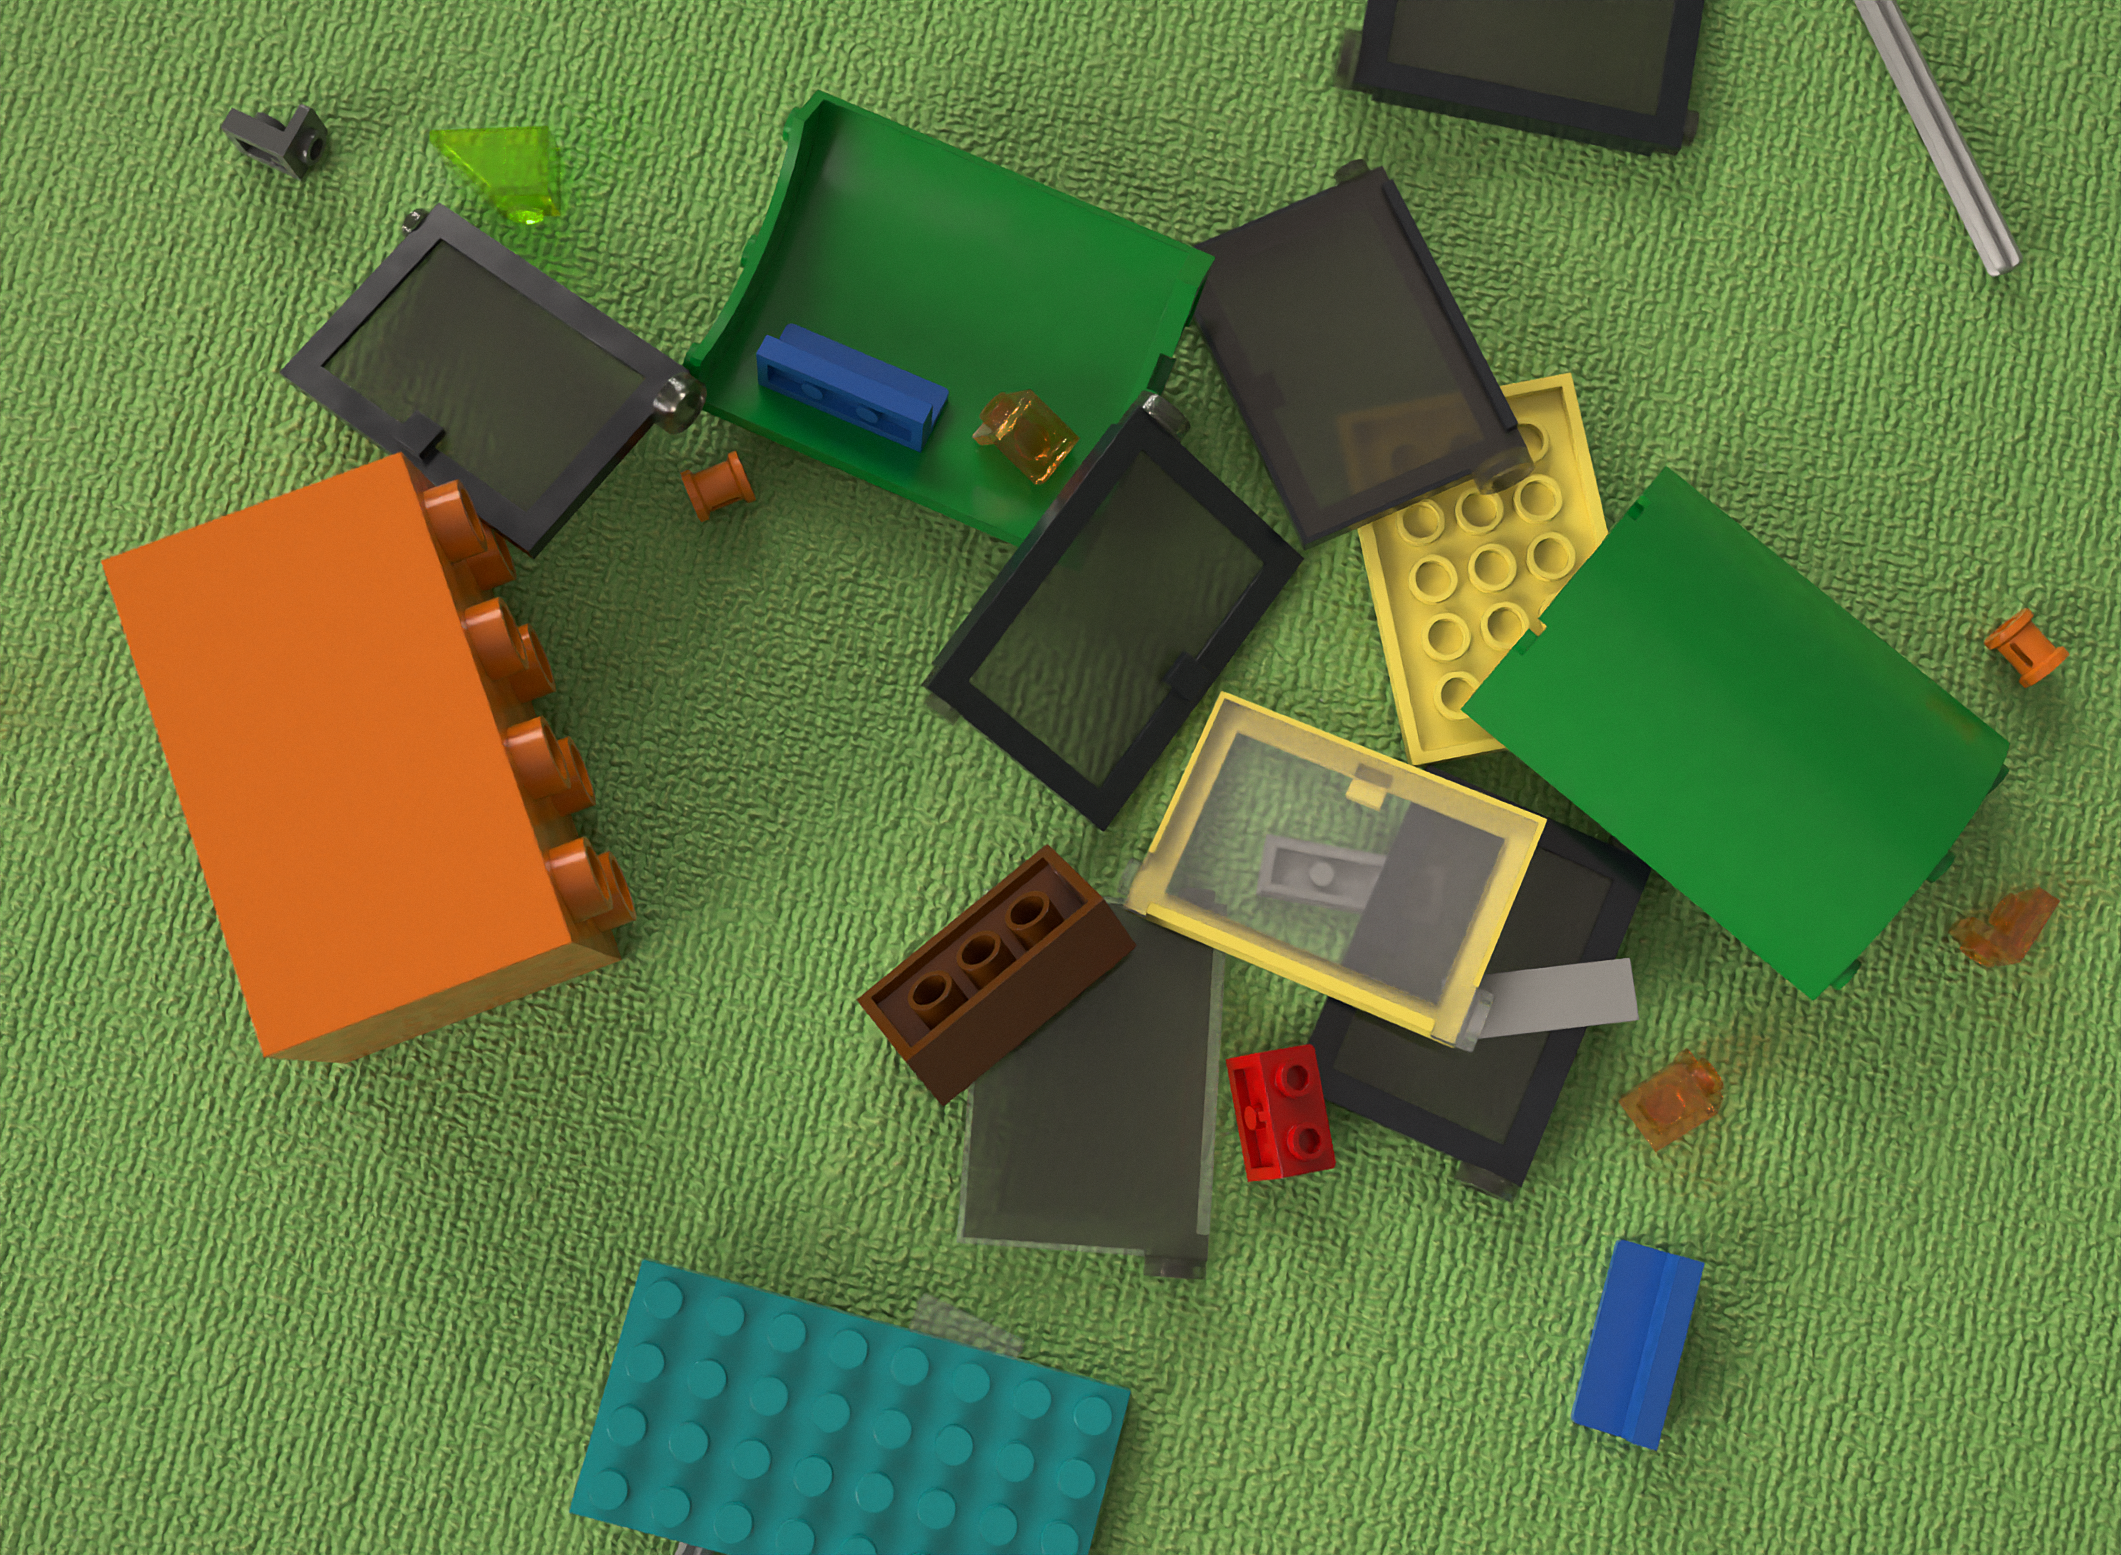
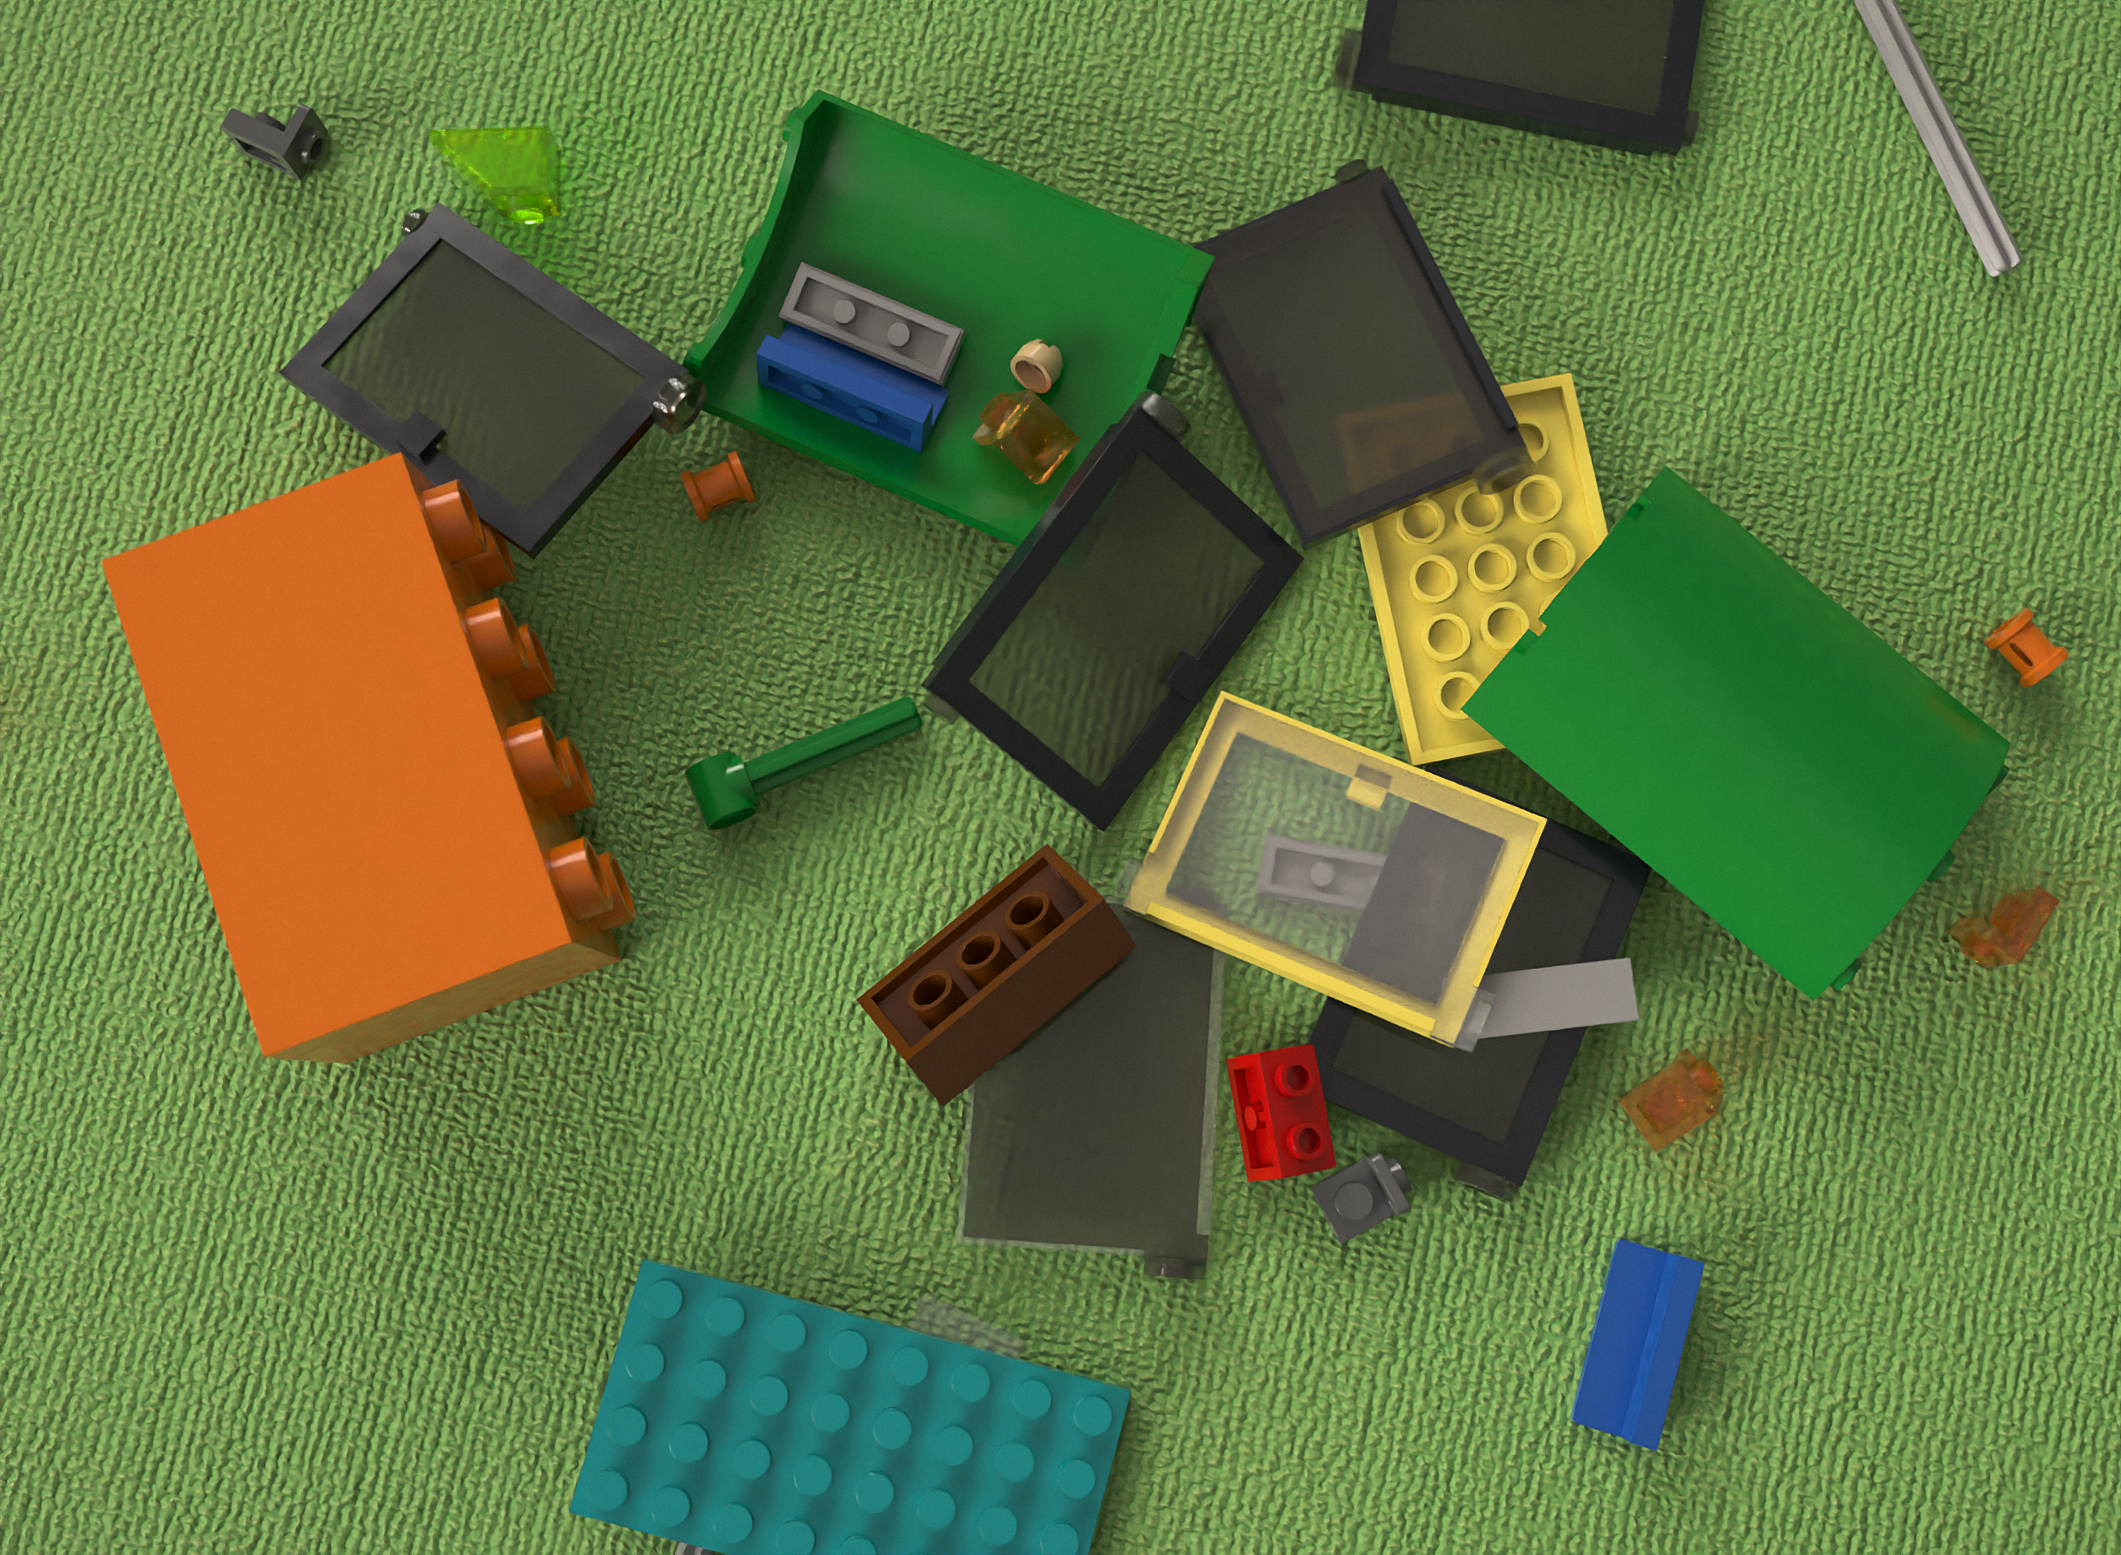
(729, 788): none -> green axle
(872, 324): none -> light grey tile
(1037, 365): none -> tan hinge
(1362, 1195): none -> dark grey bracket

